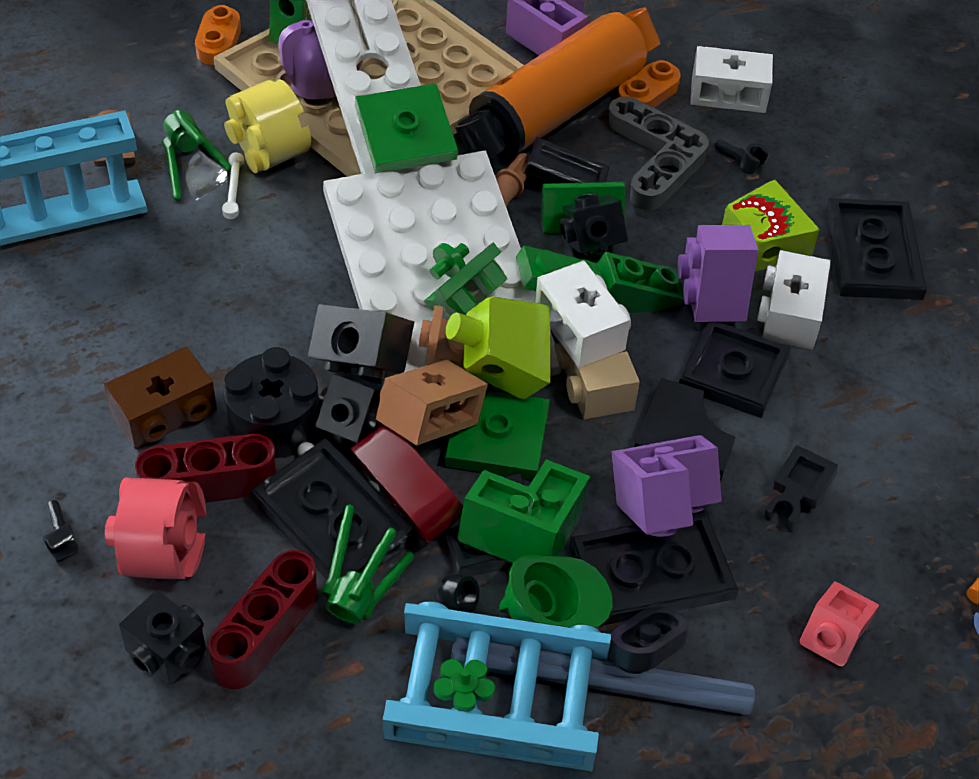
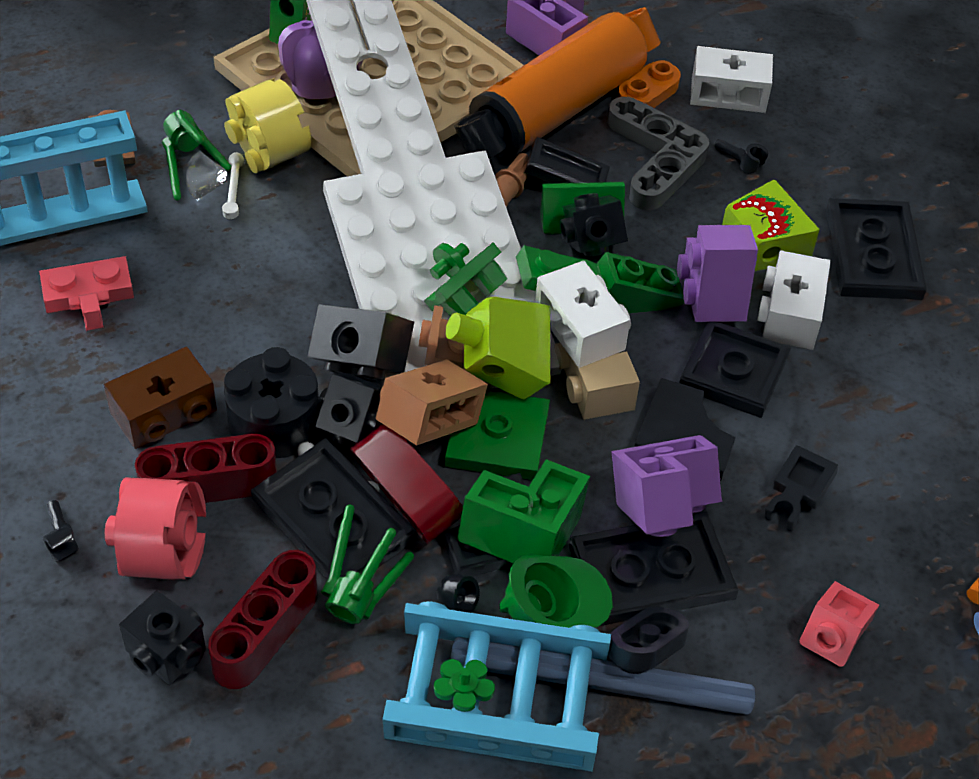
(86, 288): none -> coral hinge
(217, 33): orange plate -> none
(406, 128): green plate -> none

